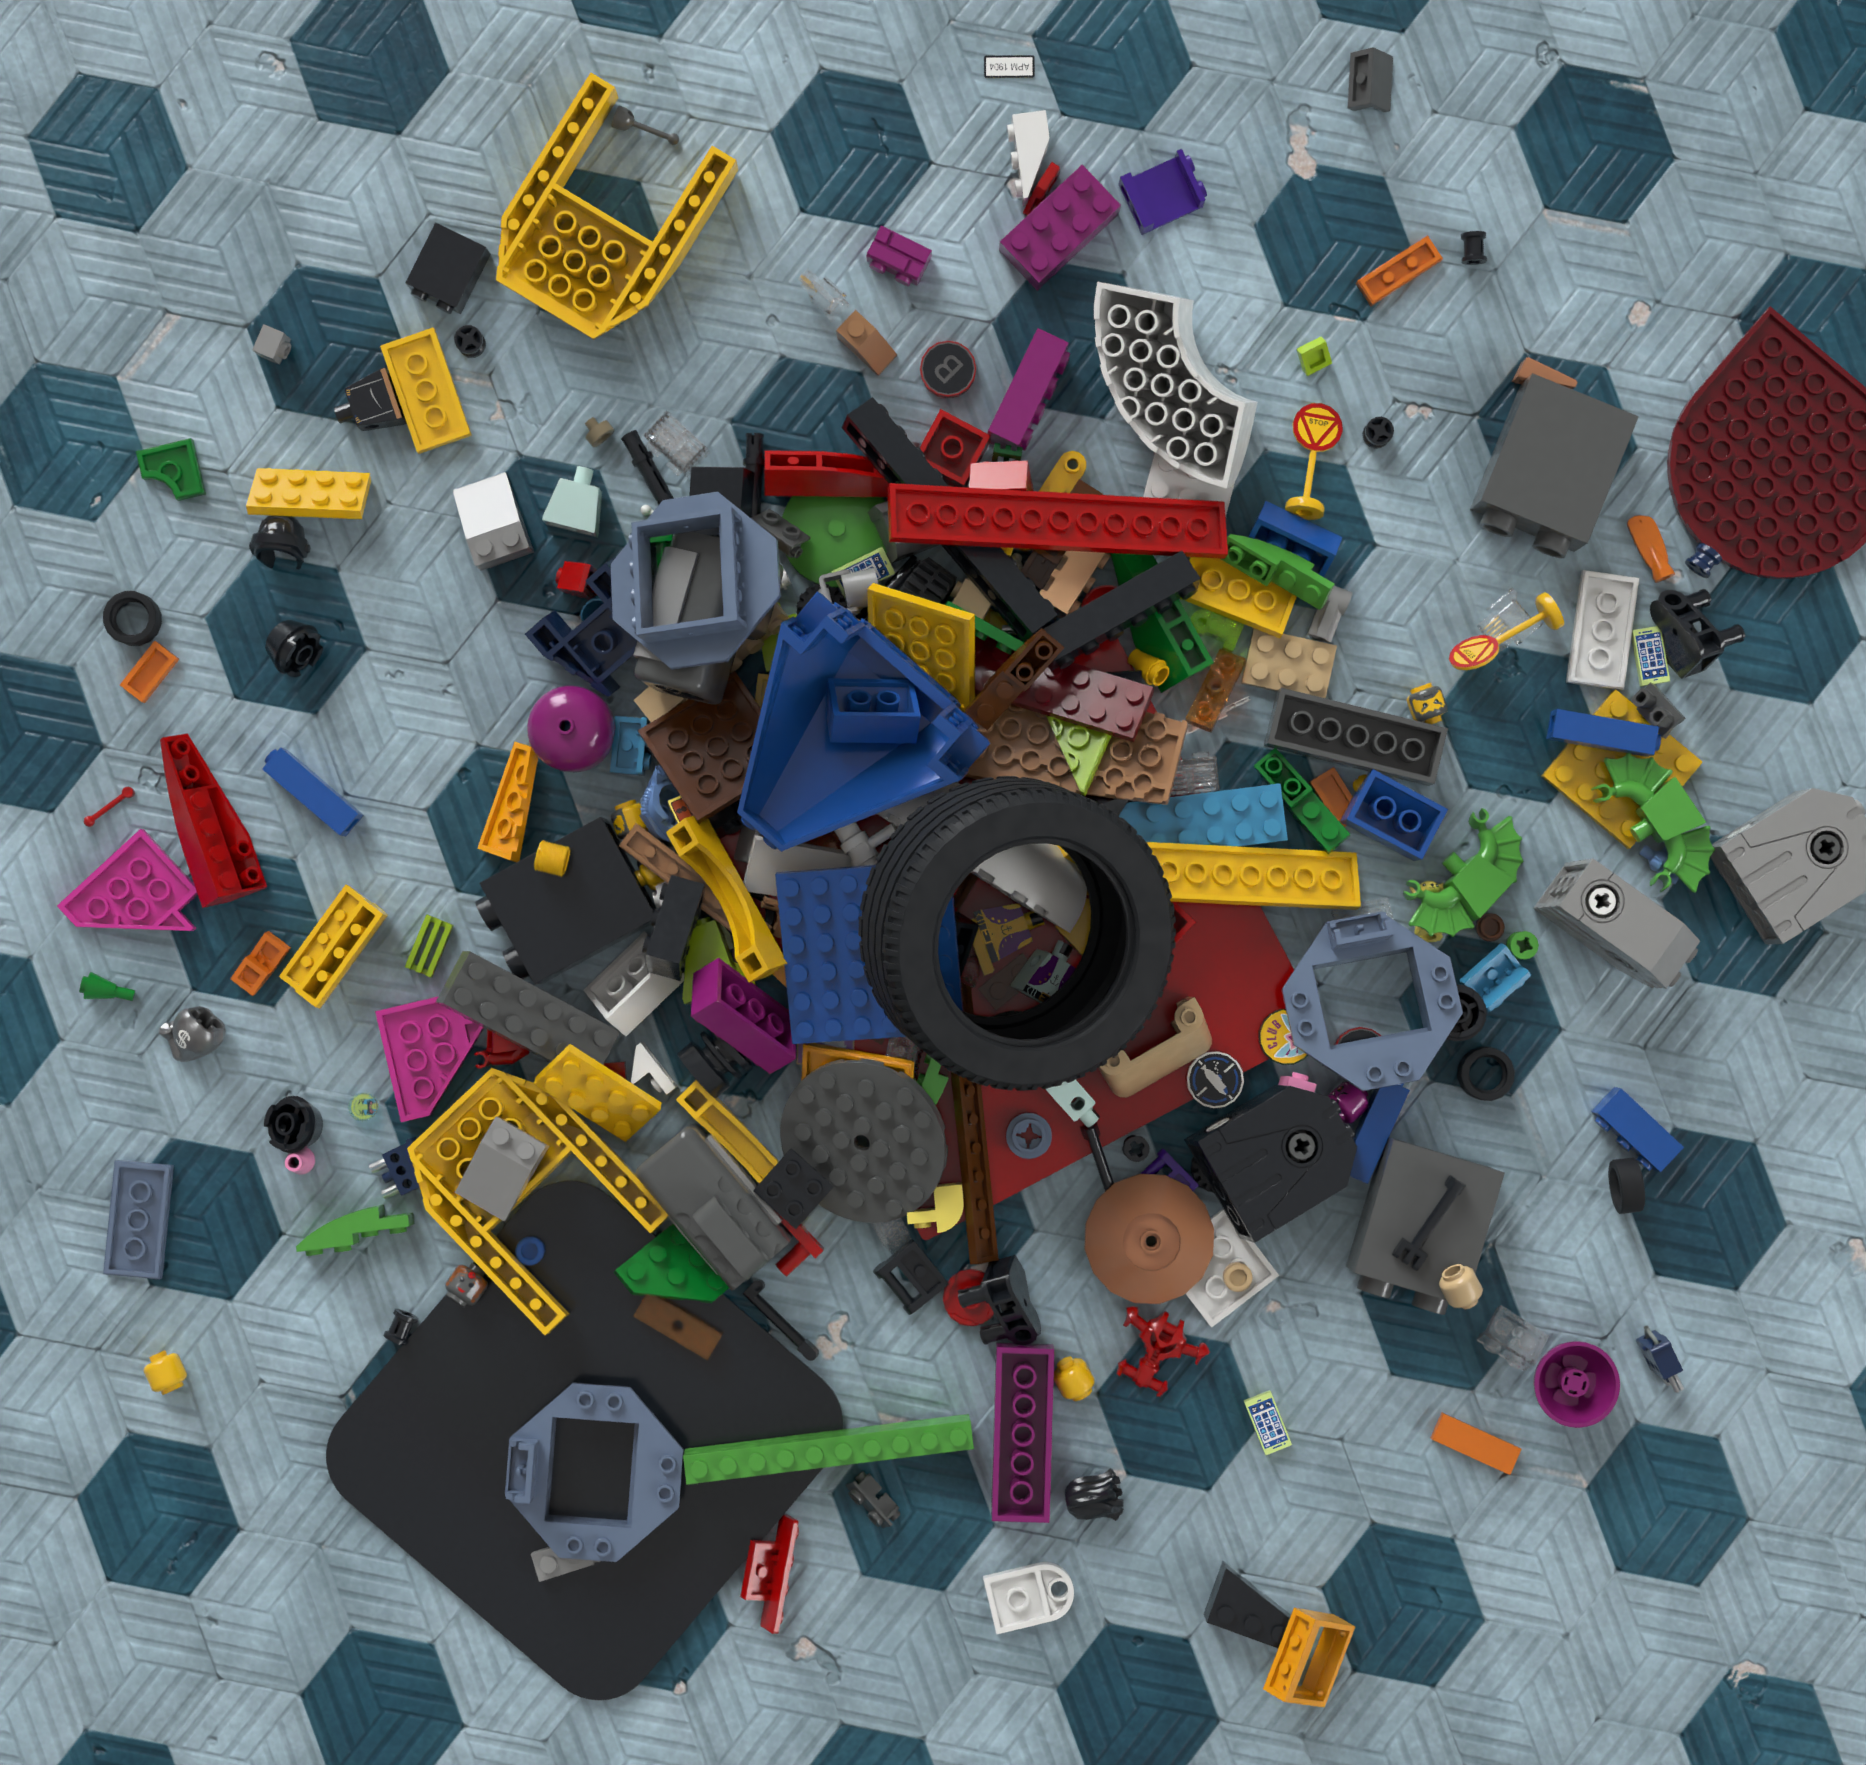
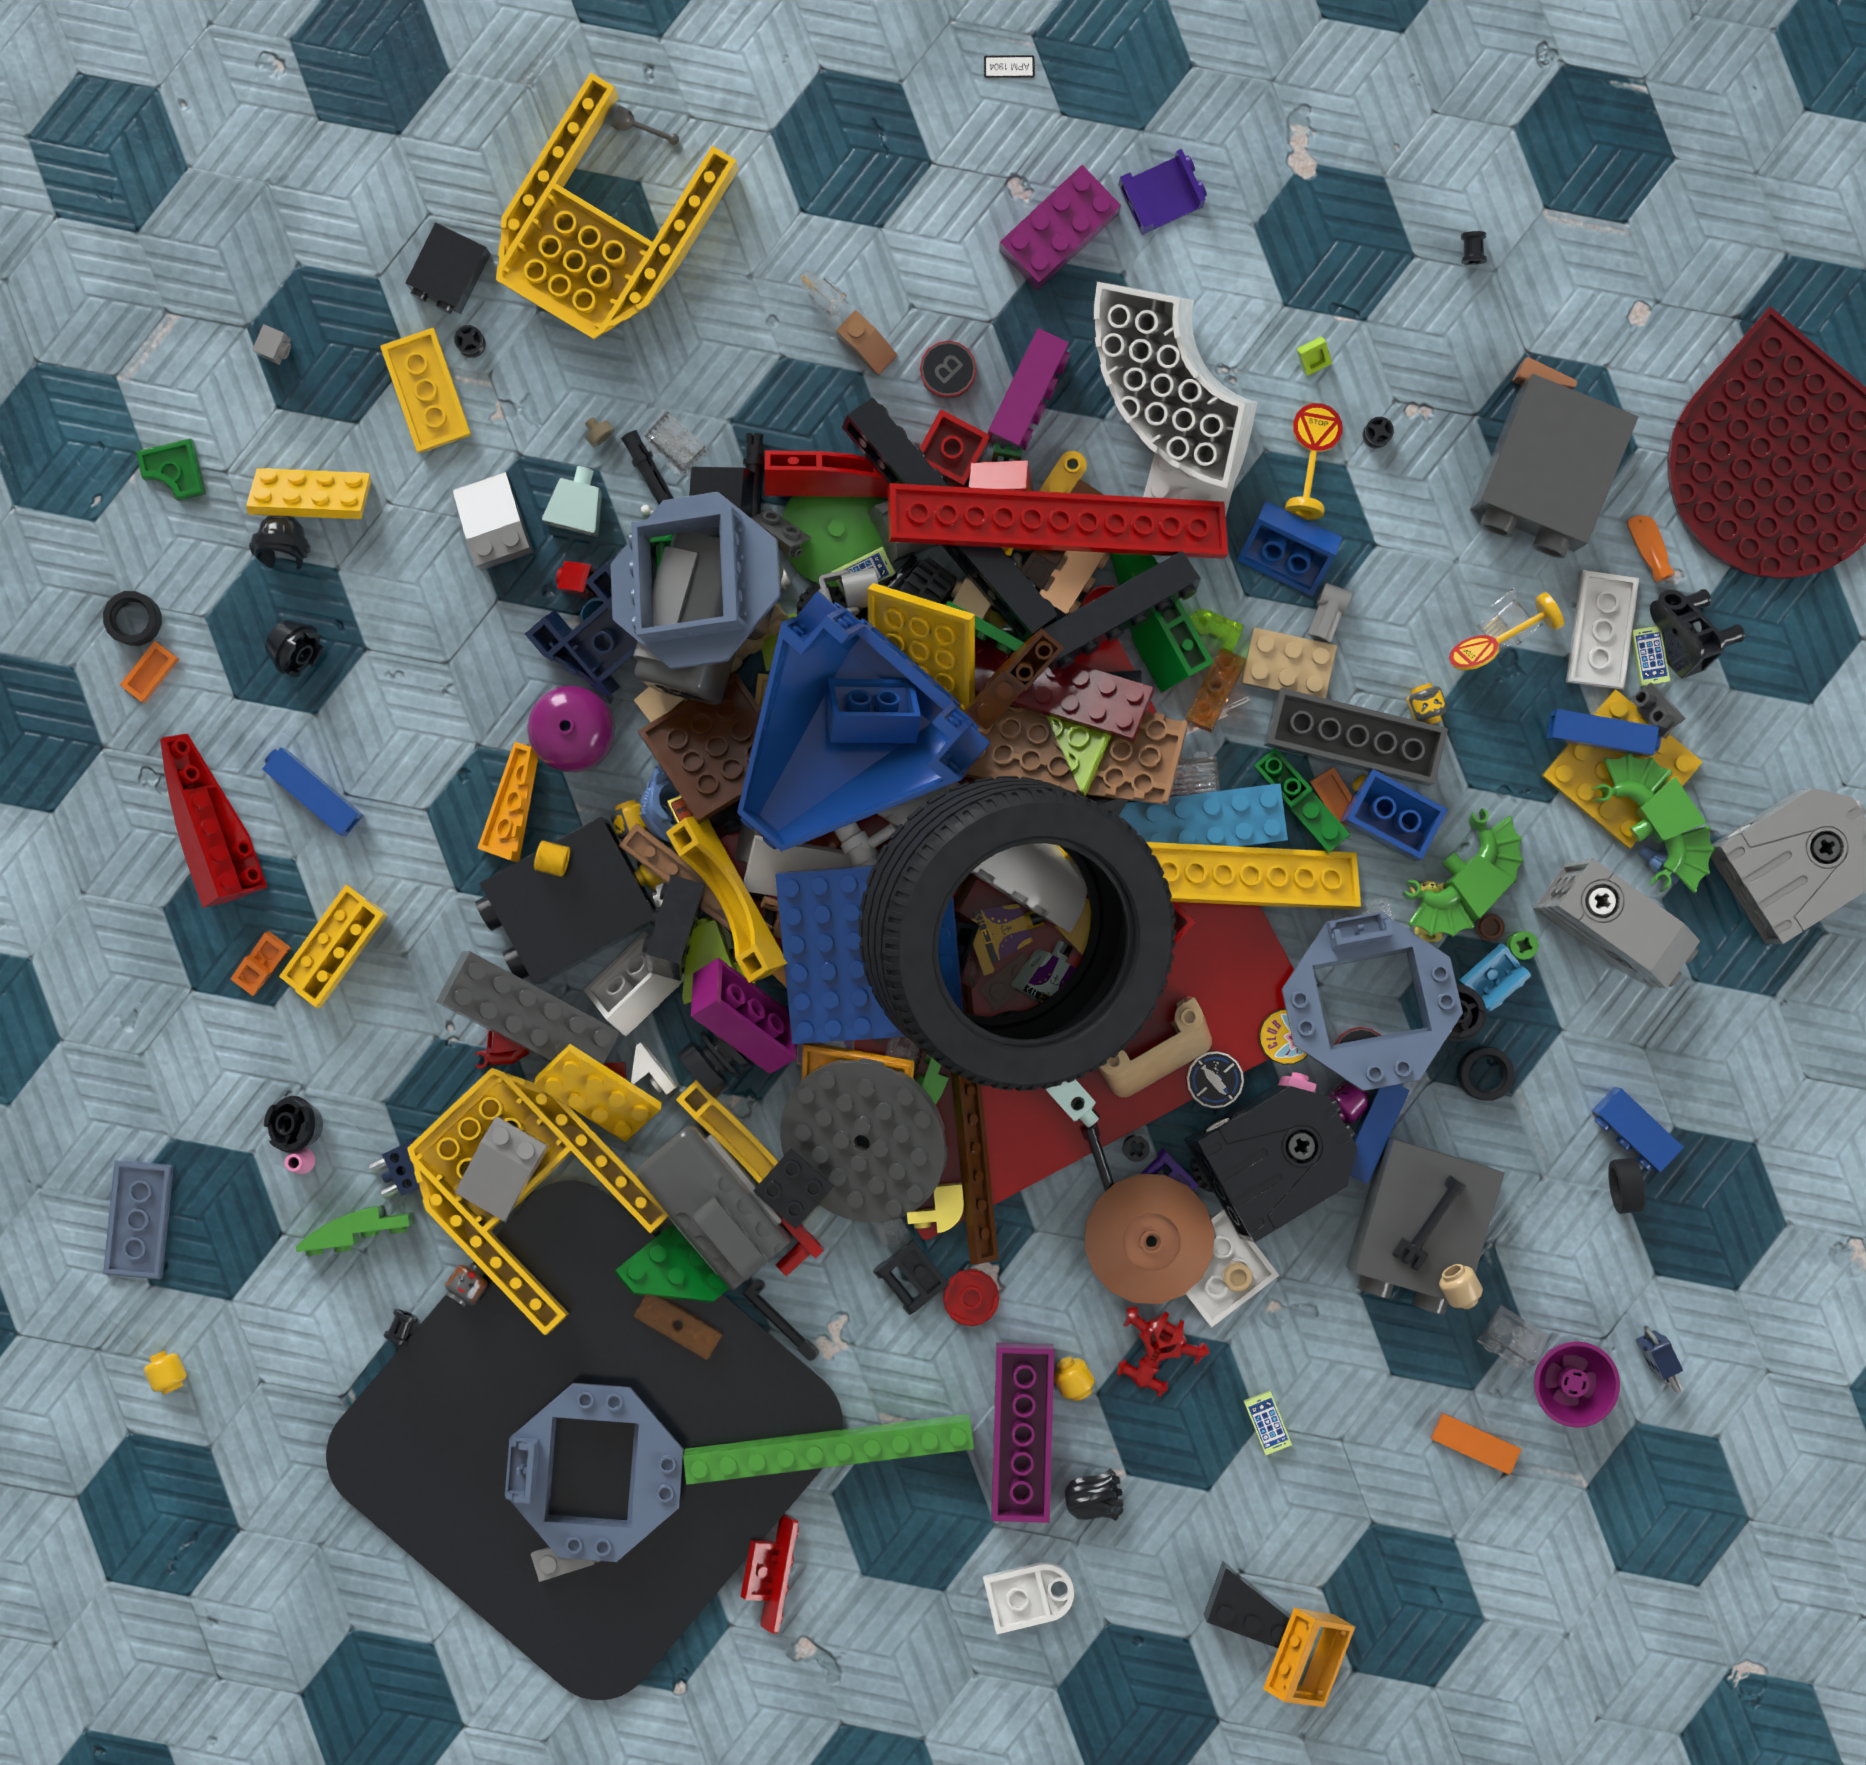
(100, 988): green cone -> none
(127, 792): red hinge -> none
(133, 891): dark pink wing -> none
(193, 1033): flat silver piece -> none
(363, 1106): clear light blue tile -> none
(372, 403): black torso -> none
(419, 941): lime tile -> none
(424, 1052): dark pink wing -> none
(530, 1250): blue tile -> none
(628, 749): dark azure bracket -> none
(879, 1509): dark grey hinge -> none
(898, 256): magenta brick -> none
(1005, 1285): black piece -> none
(1018, 1144): sand blue gear -> none
(1031, 141): white slope -> none
(1043, 187): red tile -> none
(1153, 669): yellow cone -> none
(1241, 597): yellow plate -> none
(1276, 565): bright green slope -> none
(1370, 80): dark grey panel -> none
(1399, 271): orange tile -> none
(1703, 560): dark blue wheel -> none

